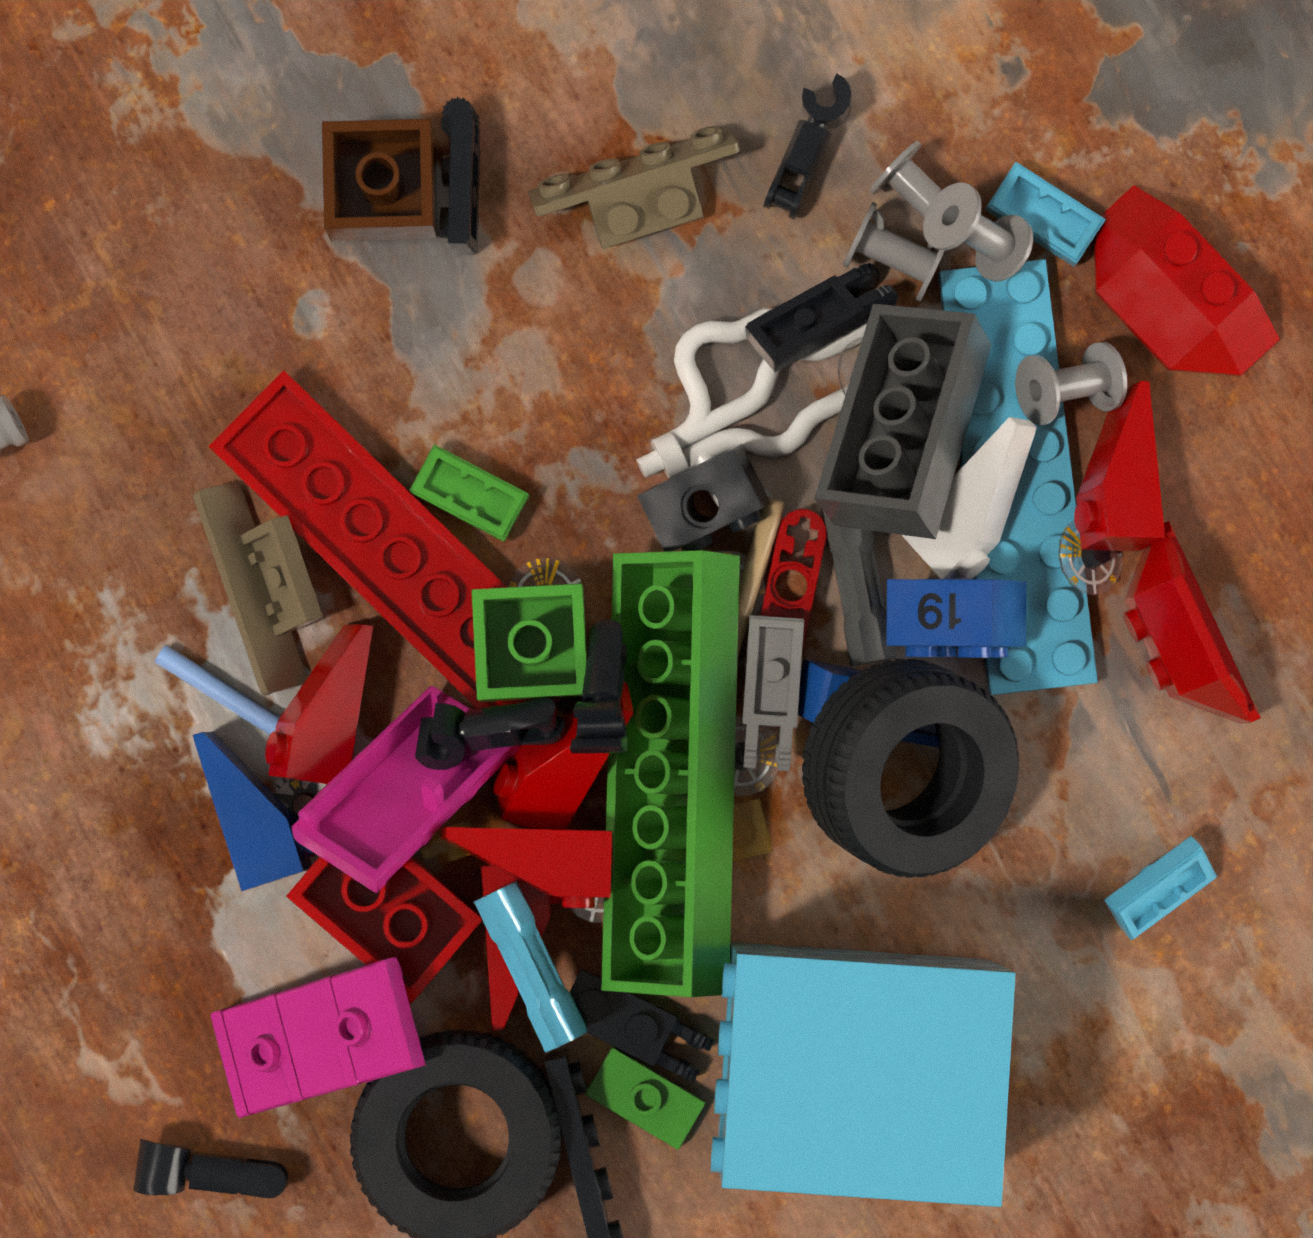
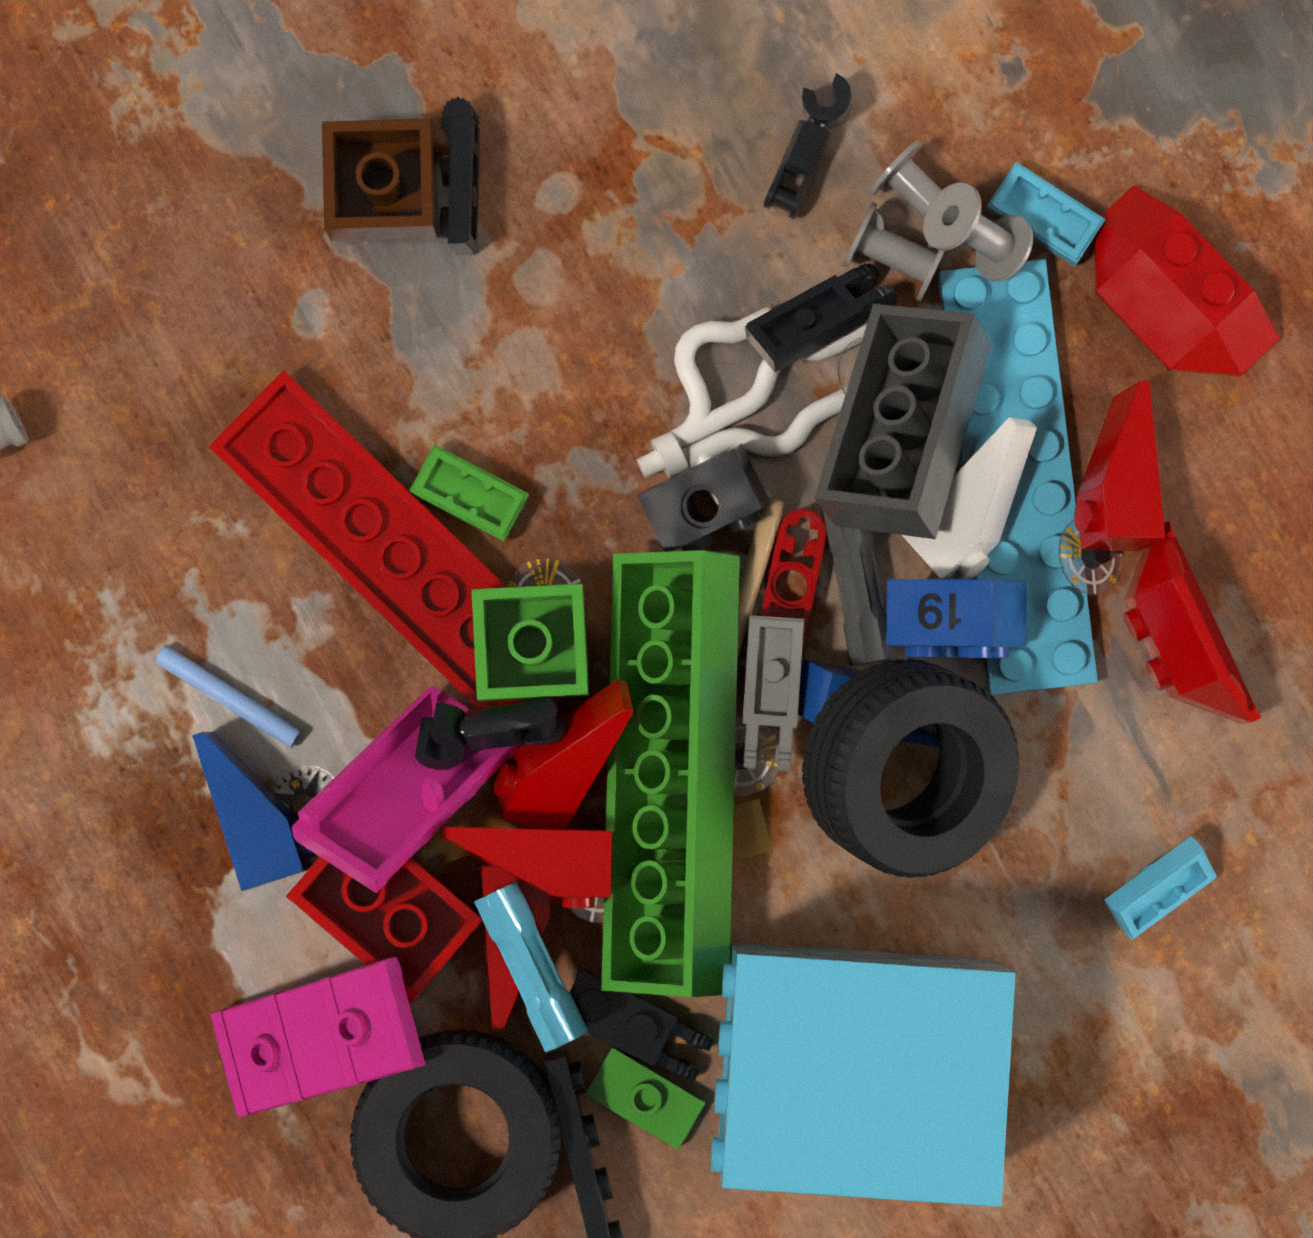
(166, 1168): black piece -> none
(263, 584): dark tan bracket -> none
(320, 724): red slope -> none
(600, 715): black piece -> none
(640, 192): dark tan bracket -> none
(1099, 378): light grey piece -> none

